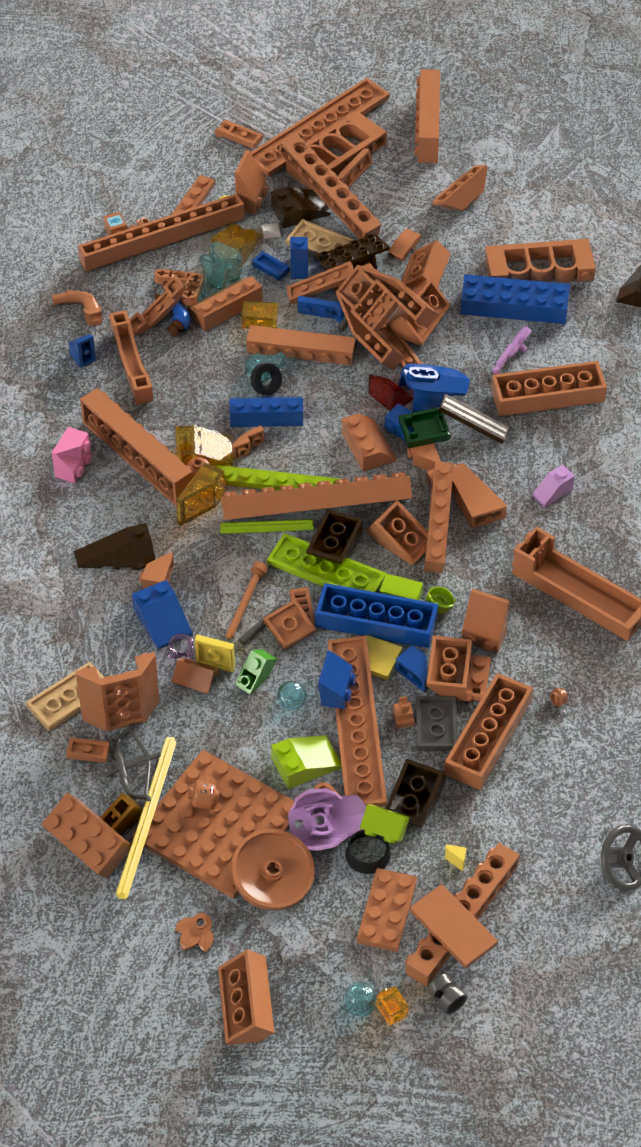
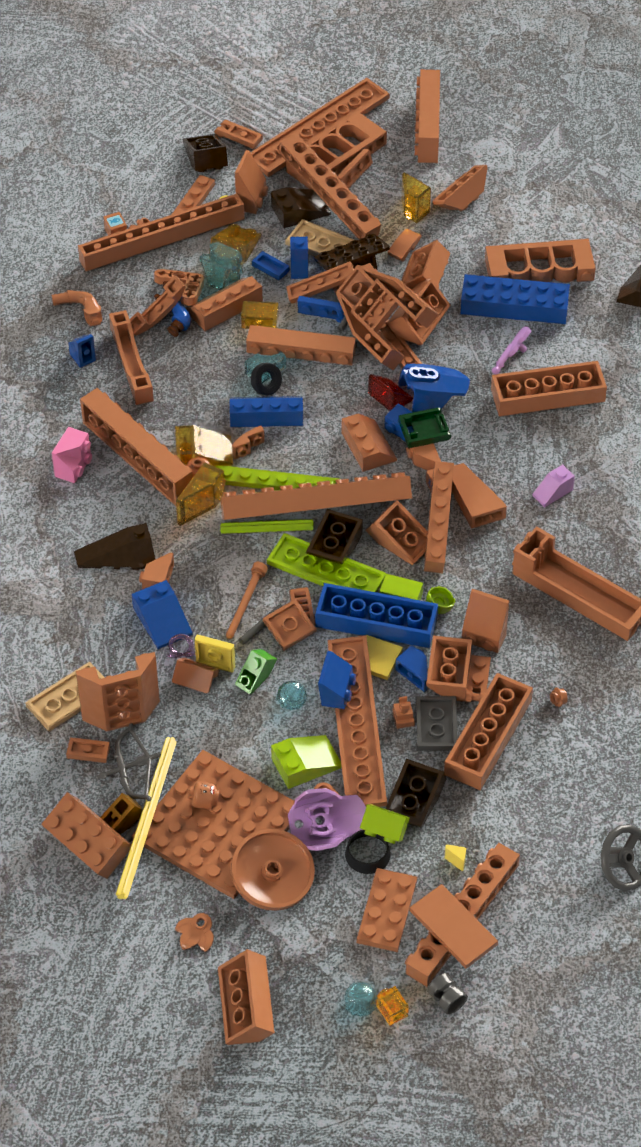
(206, 152): none -> dark brown slope
(270, 230): white slope -> none
(415, 198): none -> clear yellow slope
(473, 418): tile -> none

